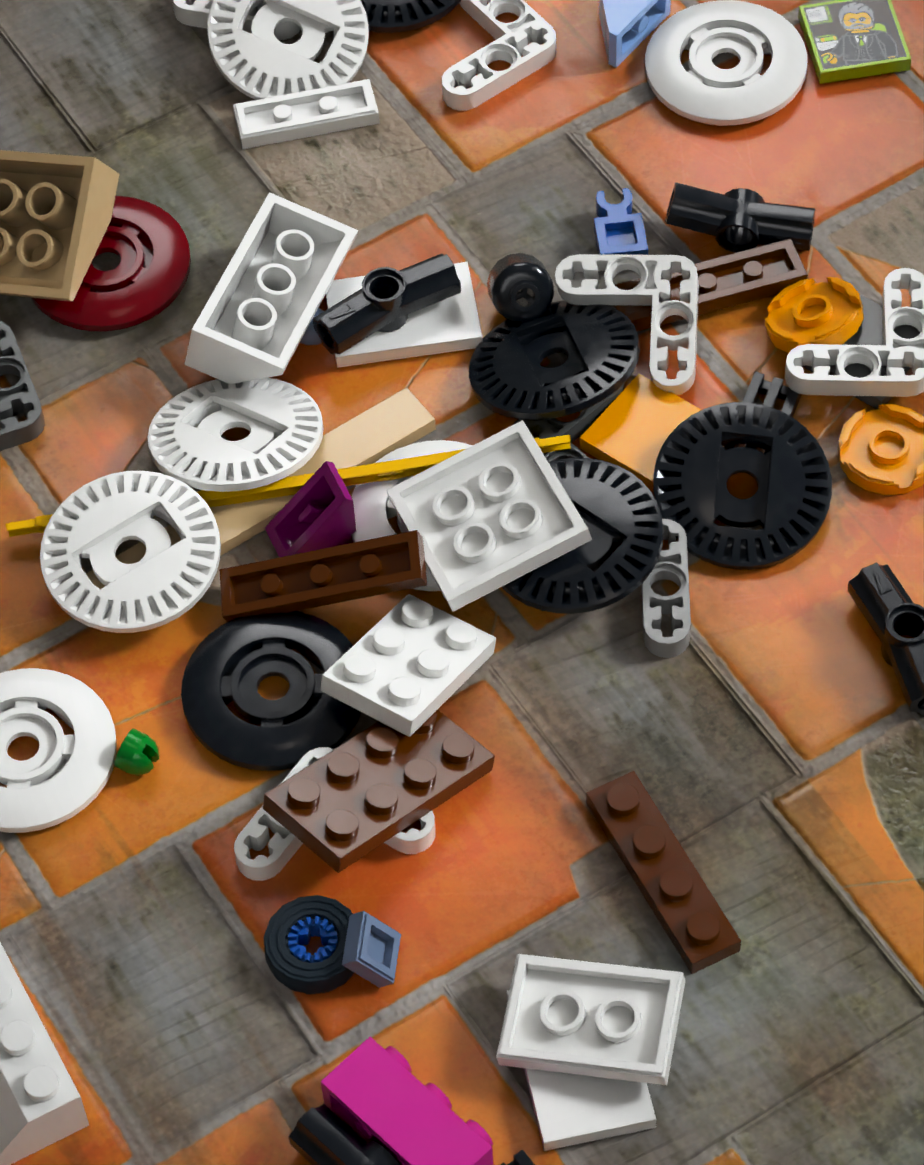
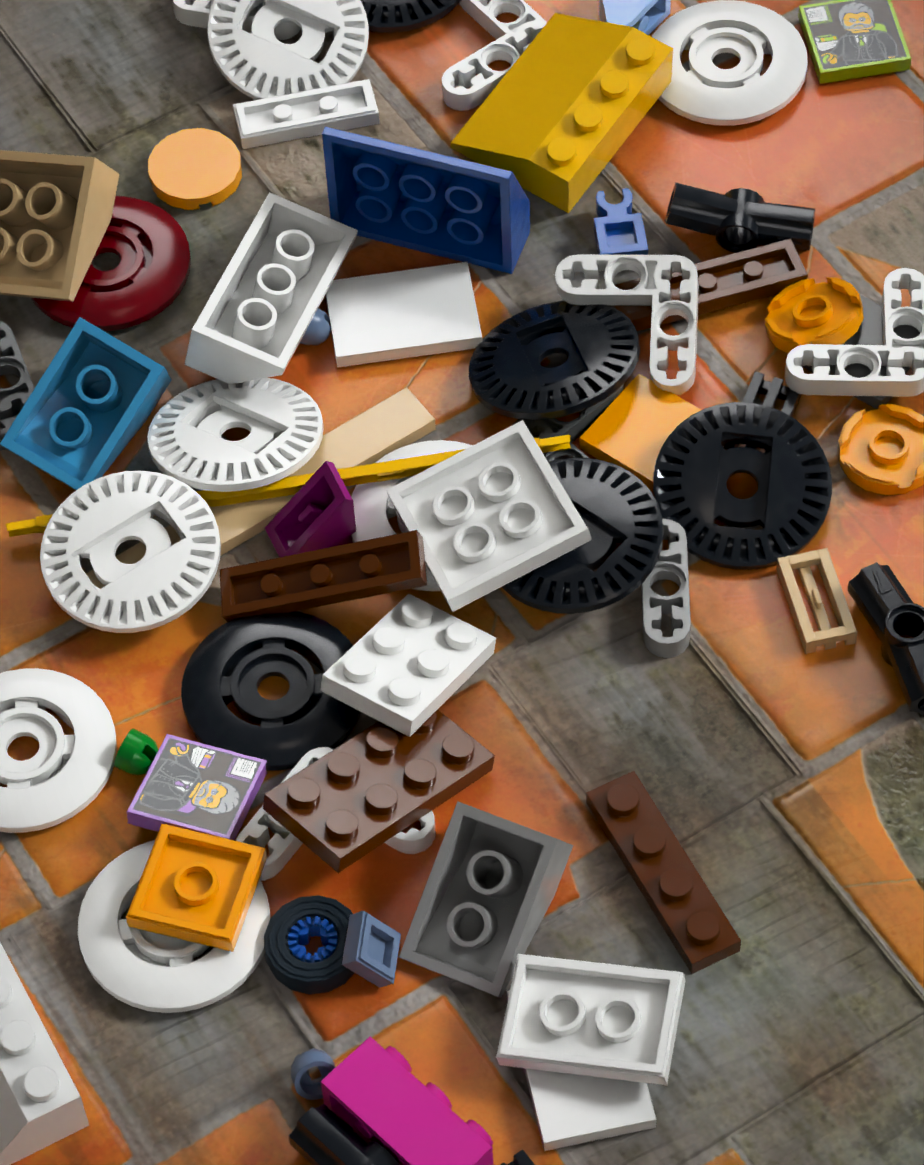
(86, 406): none -> dark azure slope
(153, 968): none -> white piece
(194, 168): none -> light orange tile
(196, 887): none -> light orange tile
(197, 788): none -> tile
(300, 1075): none -> sand blue hinge
(386, 301): black piece -> none
(426, 200): none -> blue slope
(484, 898): none -> light grey slope
(523, 273): black head -> none
(567, 106): none -> yellow slope
(826, 635): none -> tan tile

